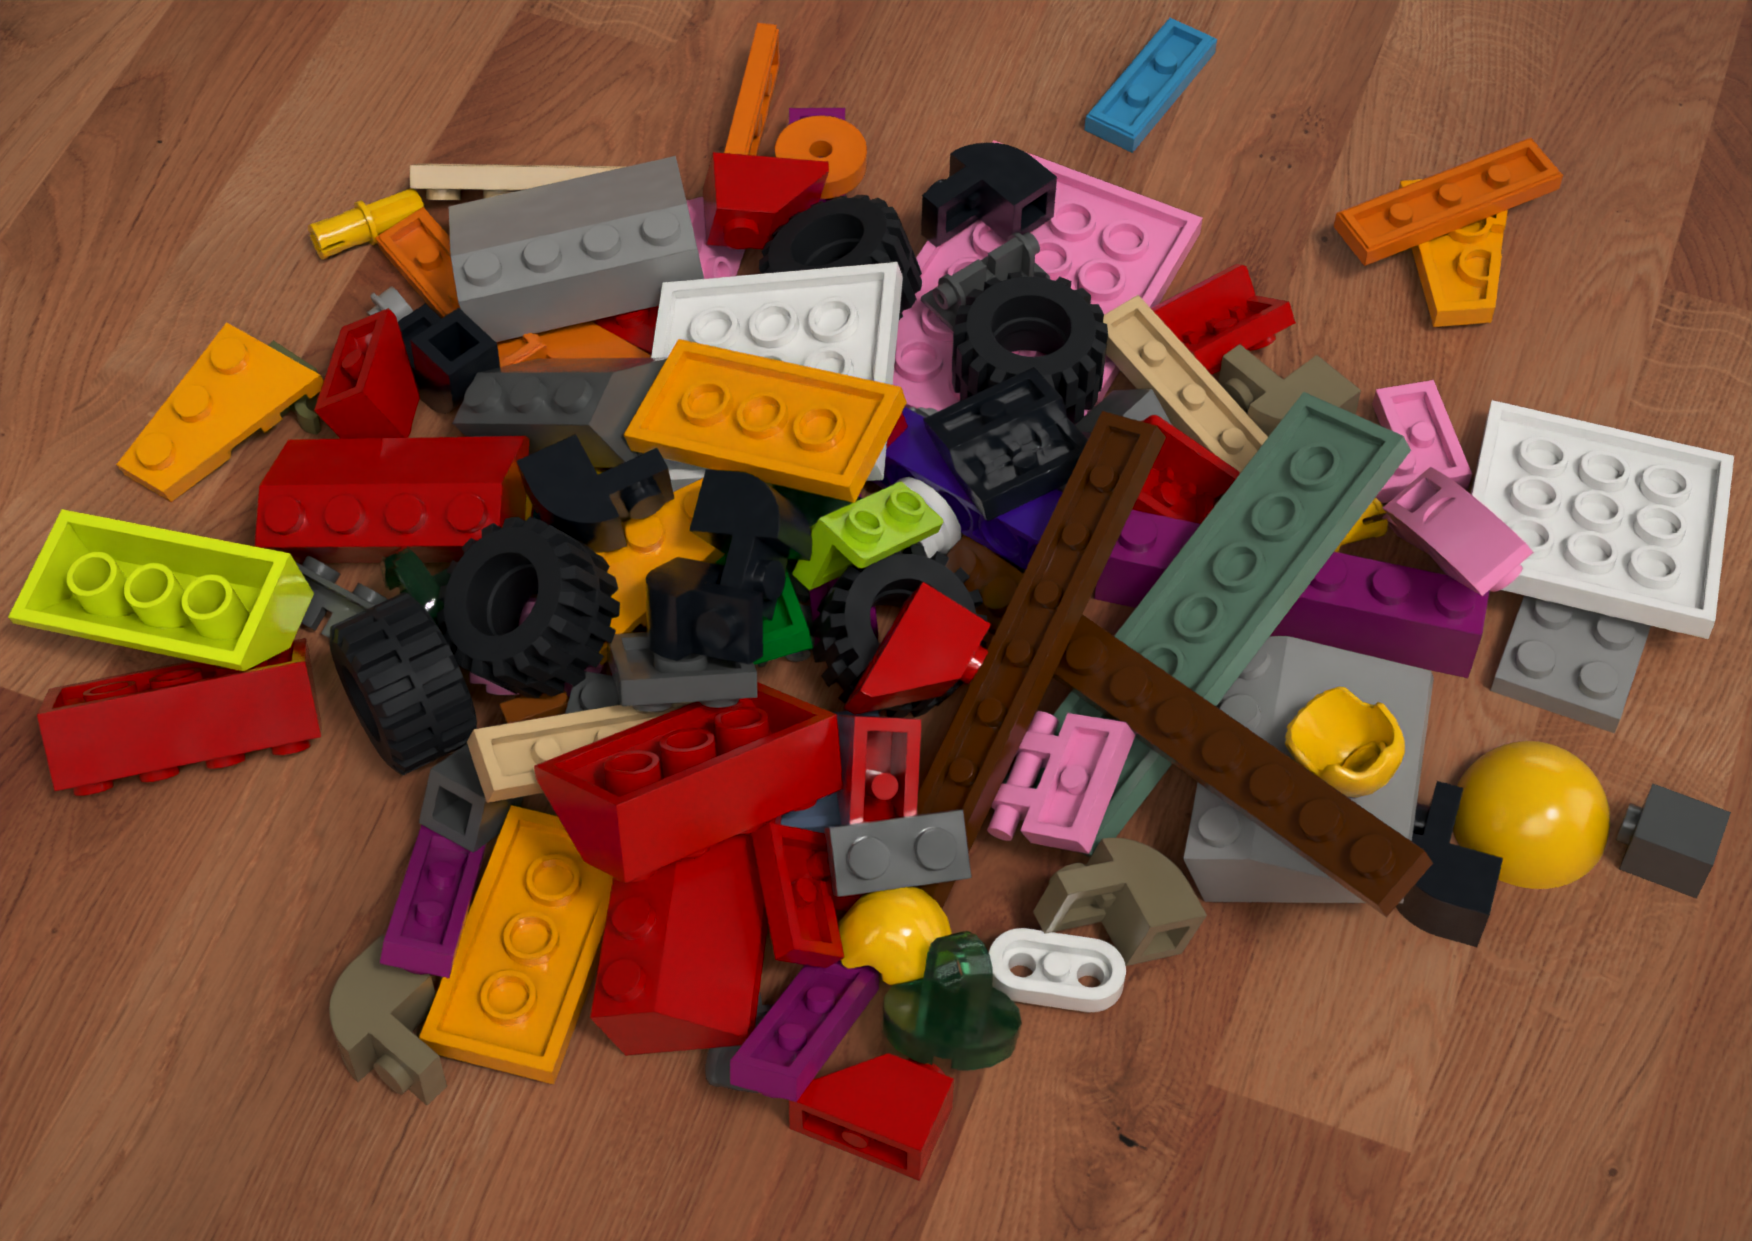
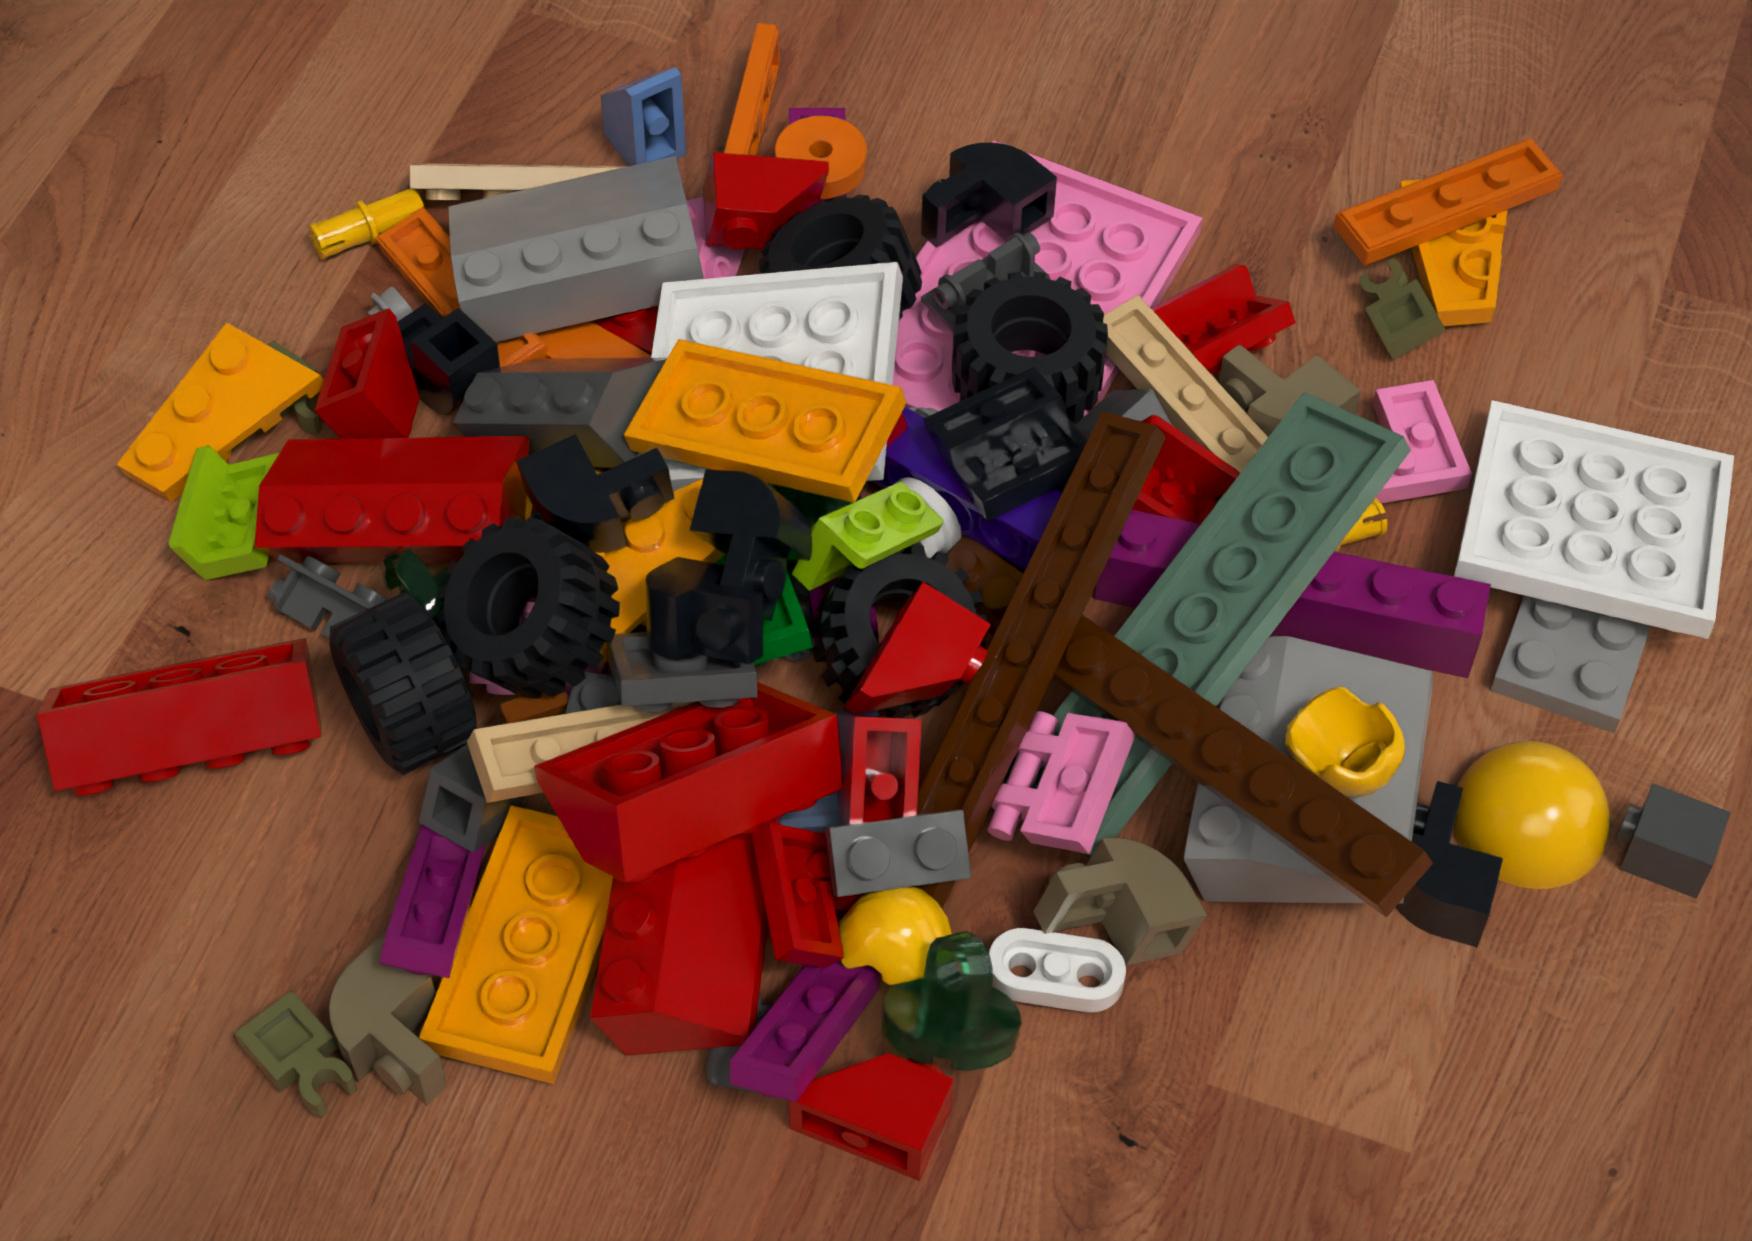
(164, 592): neon yellow slope -> none
(219, 515): none -> lime bracket
(295, 1046): none -> olive plate
(646, 117): none -> medium blue slope
(1150, 85): dark azure tile -> none
(1400, 311): none -> olive plate
(1457, 532): bright pink slope -> none

